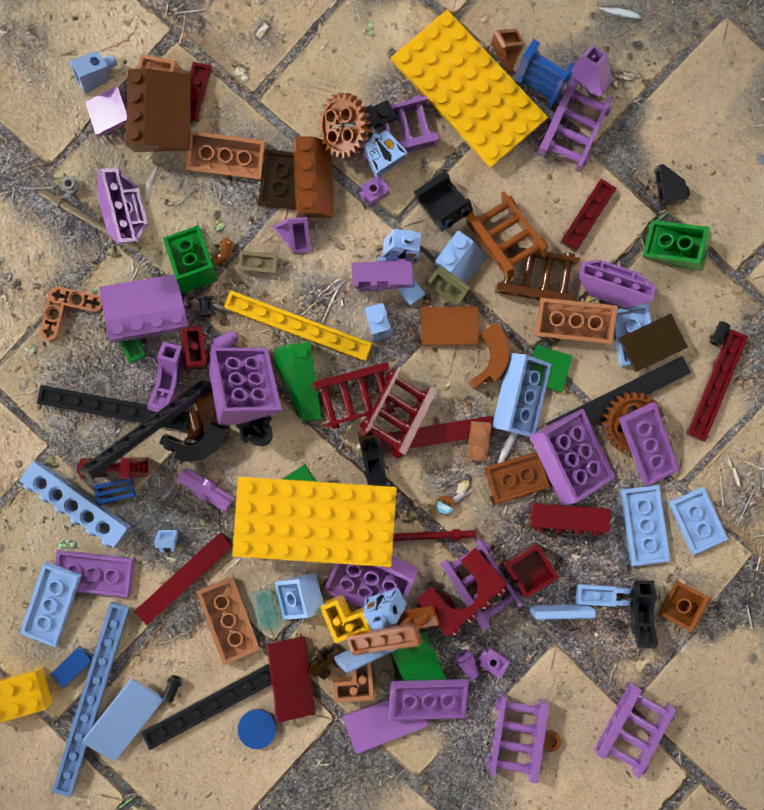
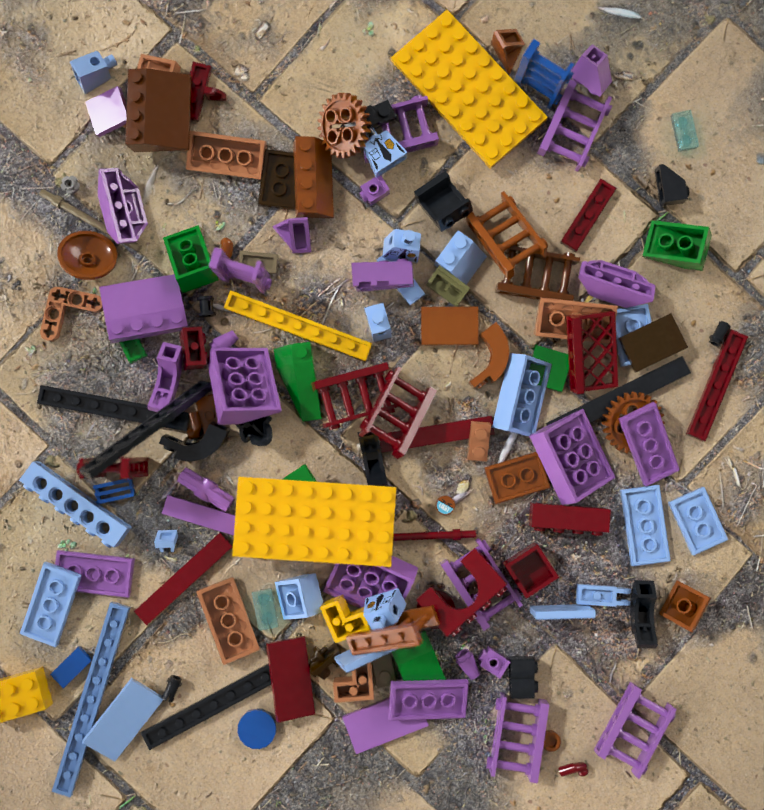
(87, 247): none -> dark orange dish
(199, 514): none -> medium lavender tile
(214, 94): none -> dark red tile
(227, 269): none -> medium lavender fence
(521, 677): none -> black brick
(572, 768): none -> dark red arm
(576, 356): none -> dark red fence
(684, 130): none -> clear light blue plate

